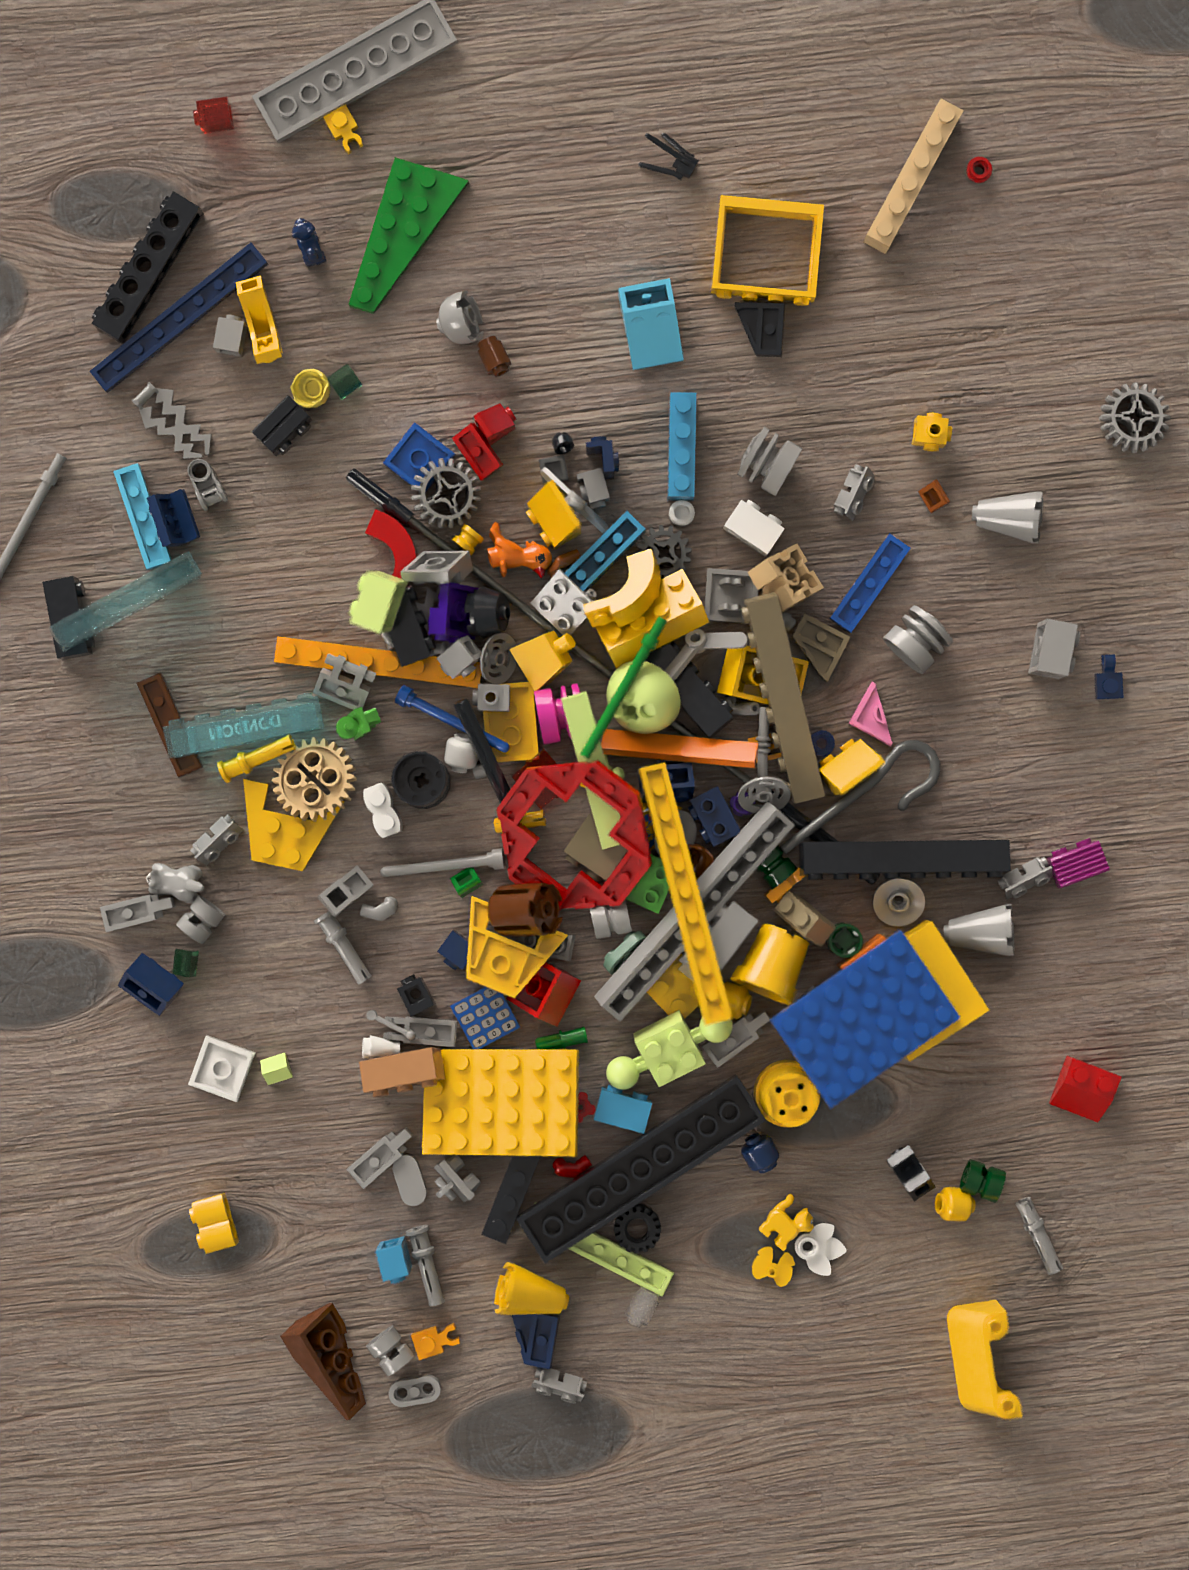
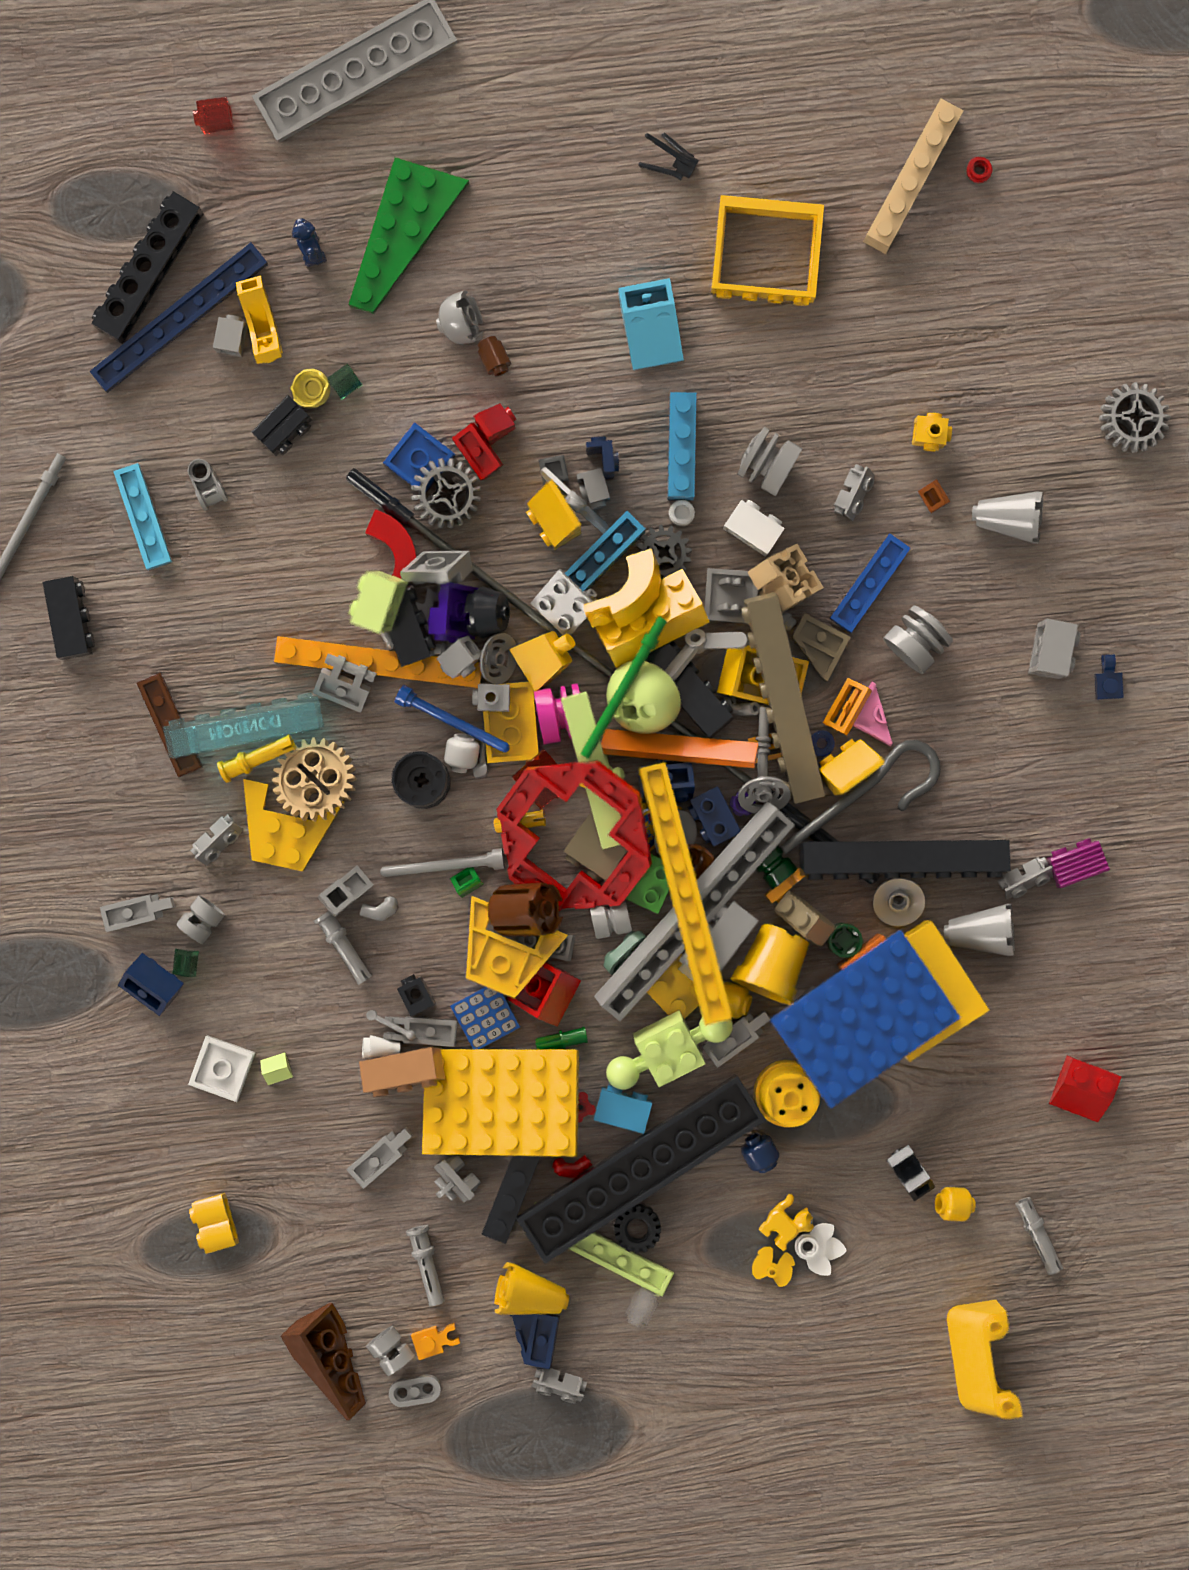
(125, 601): clear light blue brick -> none
(173, 518): dark blue bracket -> none
(177, 882): light grey animal -> none
(179, 429): light grey piece -> none
(342, 125): yellow plate -> none
(357, 723): bright green hips -> none
(380, 803): white brick -> none
(394, 1259): dark azure brick -> none
(409, 1180): light grey tile -> none
(455, 950): dark blue brick -> none
(468, 539): yellow wheel -> none
(482, 748): black axle -> none
(510, 555): orange animal -> none
(562, 443): black hinge -> none
(562, 561): dark orange arm -> none
(763, 326): black wing -> none
(855, 711): none -> light orange tile
(984, 1181): dark green wheel -> none

